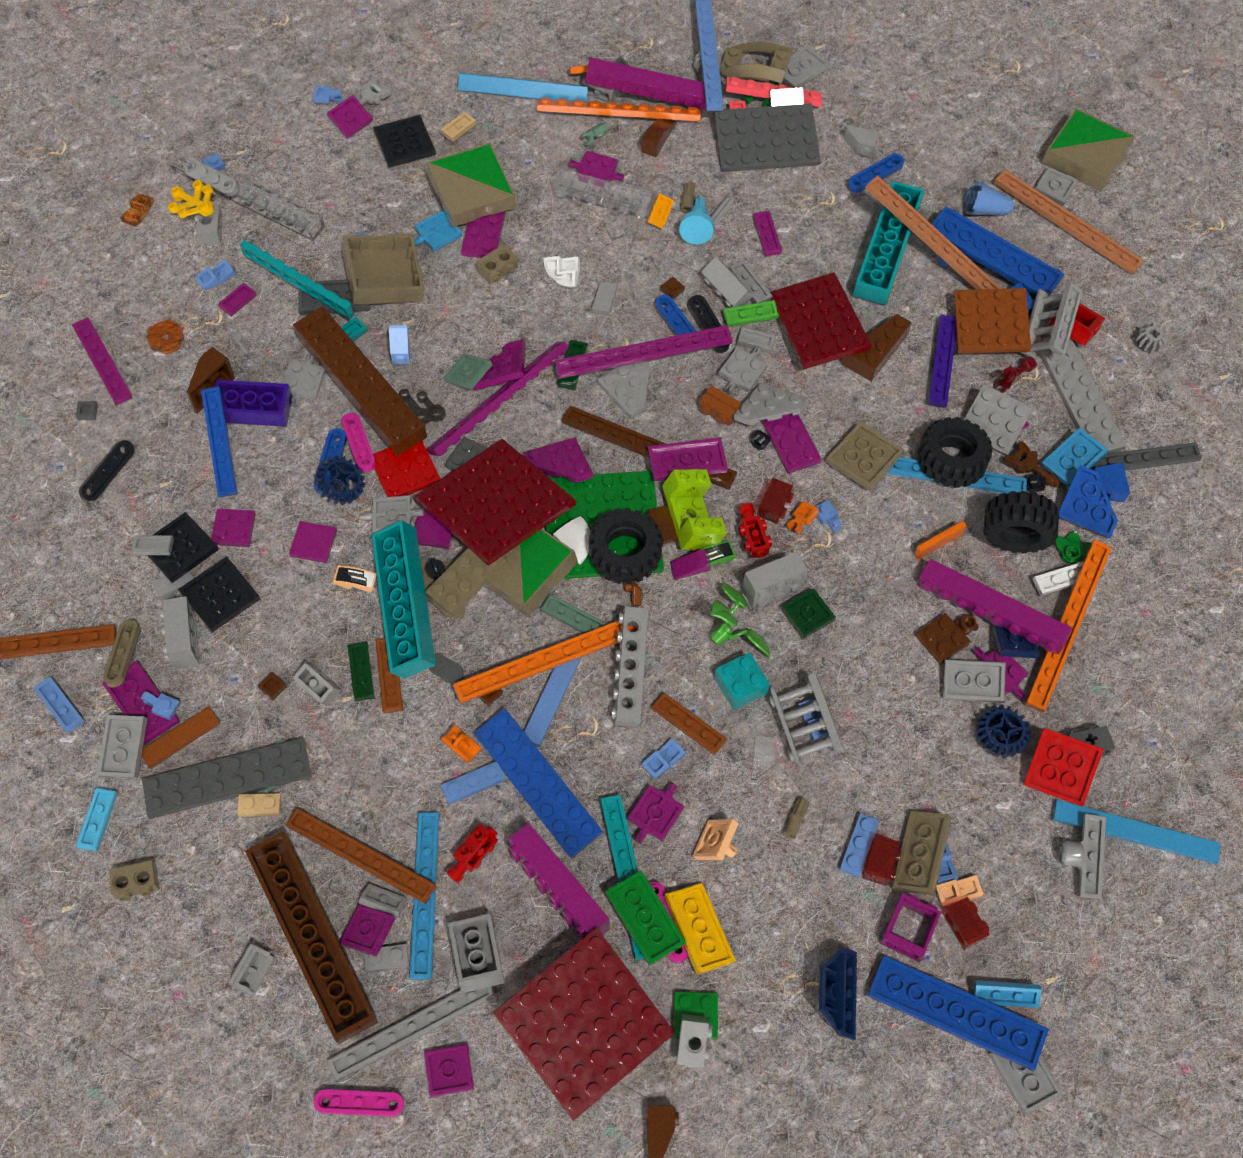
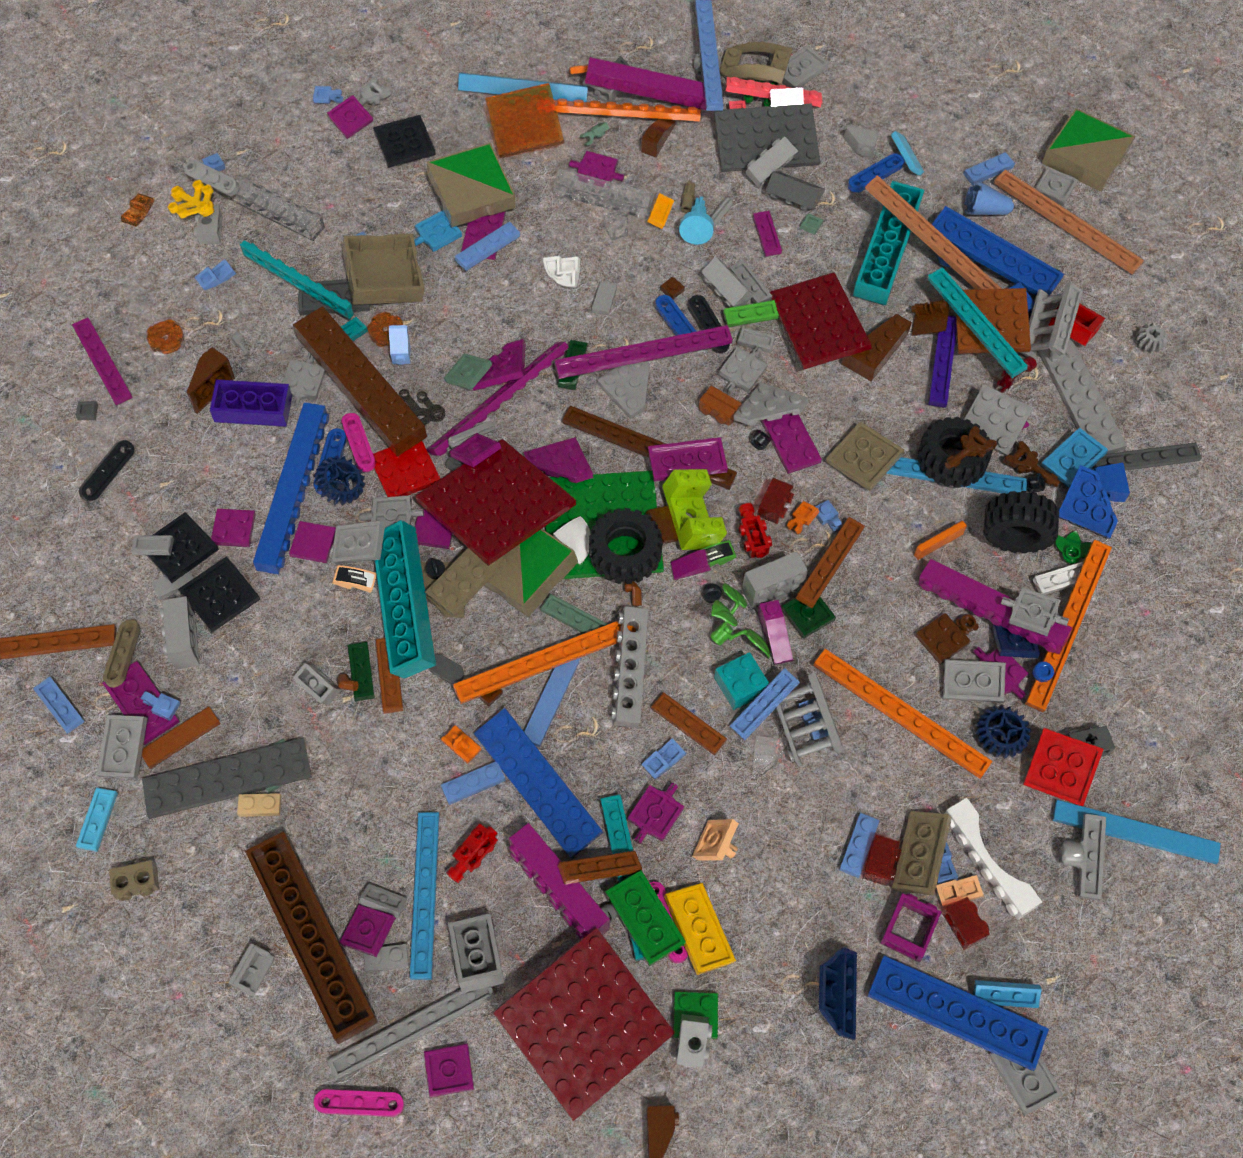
(219, 442): blue tile -> none
(237, 299): magenta tile -> none
(272, 686): reddish brown plate -> none
(291, 489): none -> blue brick
(344, 682): none -> dark orange arm
(358, 542): none -> light grey plate
(361, 856): dark orange tile -> none
(376, 328): none -> clear orange plate
(458, 127): tan plate -> none
(475, 449): none -> magenta tile
(482, 429): none -> light grey axle
(487, 246): none -> medium blue plate
(497, 264): dark tan brick -> none
(524, 120): none -> clear orange plate
(599, 867): none -> dark orange tile
(610, 909): none -> light grey hinge
(712, 592): none -> black tile
(764, 704): none -> medium blue tile
(771, 161): none -> light grey brick
(775, 631): none -> slope
(794, 190): none -> dark grey slope
(796, 818): dark tan axle -> none
(811, 224): none -> sand green tile
(830, 562): none -> dark orange plate
(903, 713): none -> orange plate
(907, 153): none -> medium azure tile
(930, 317): none -> reddish brown hinge
(971, 448): none -> reddish brown piece
(977, 322): none -> teal plate
(989, 168): none -> medium blue plate
(1017, 895): none -> white arch
(1034, 611): none -> light grey plate
(1043, 671): none -> blue tile

